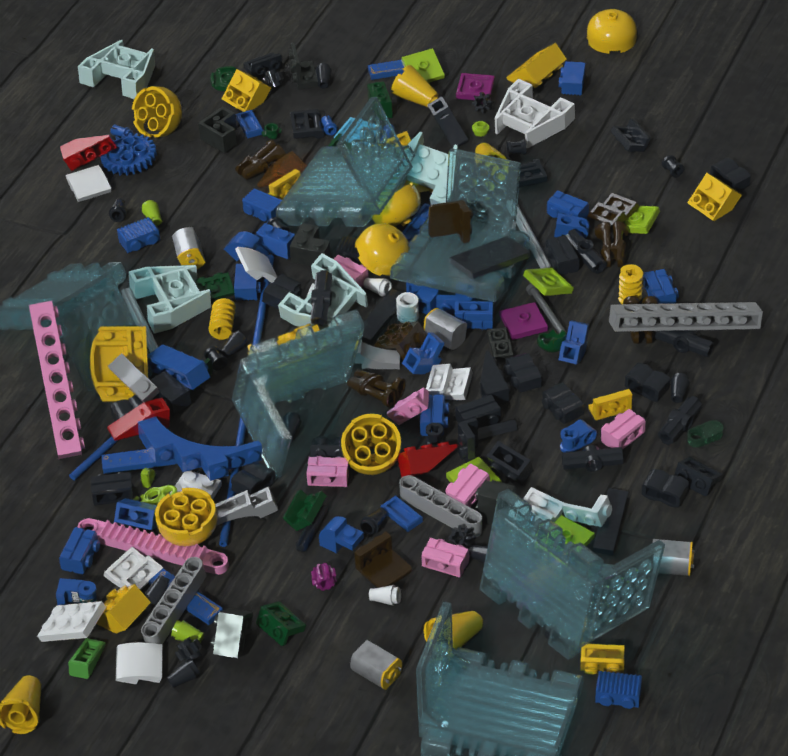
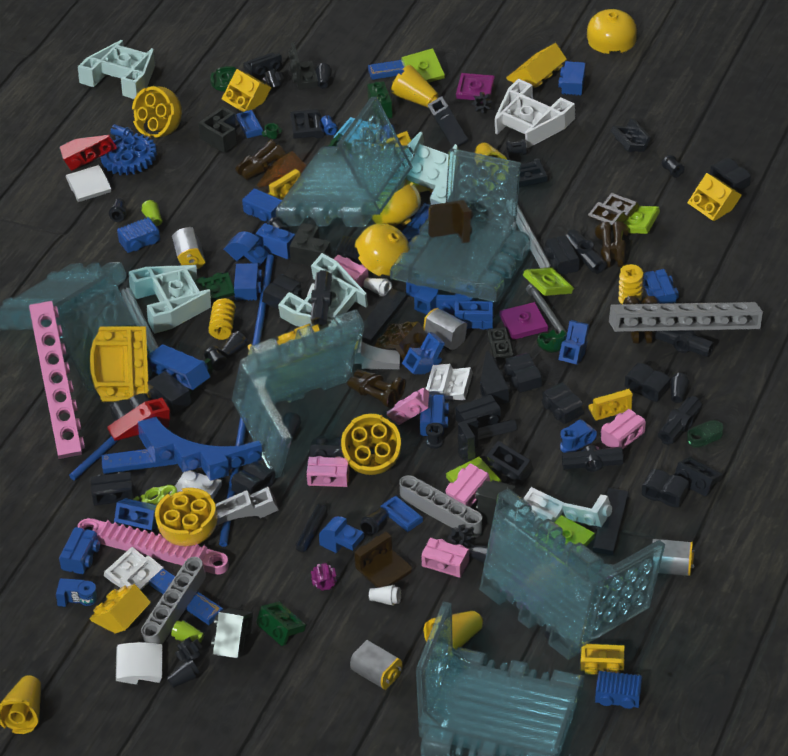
(71, 621): white plate -> none
(84, 659): bright green slope -> none
(133, 378): light grey slope -> none
(147, 477): lime tile -> none
(157, 589): black cone -> none
(256, 264): white slope -> none
(303, 509): dark green bracket -> none
(407, 307): white piece -> none
(422, 460): red slope -> none
(480, 128): lime plate -> none
(489, 257): black tile -> none
(567, 205): blue brick -> none
(567, 222): blue leg -> none

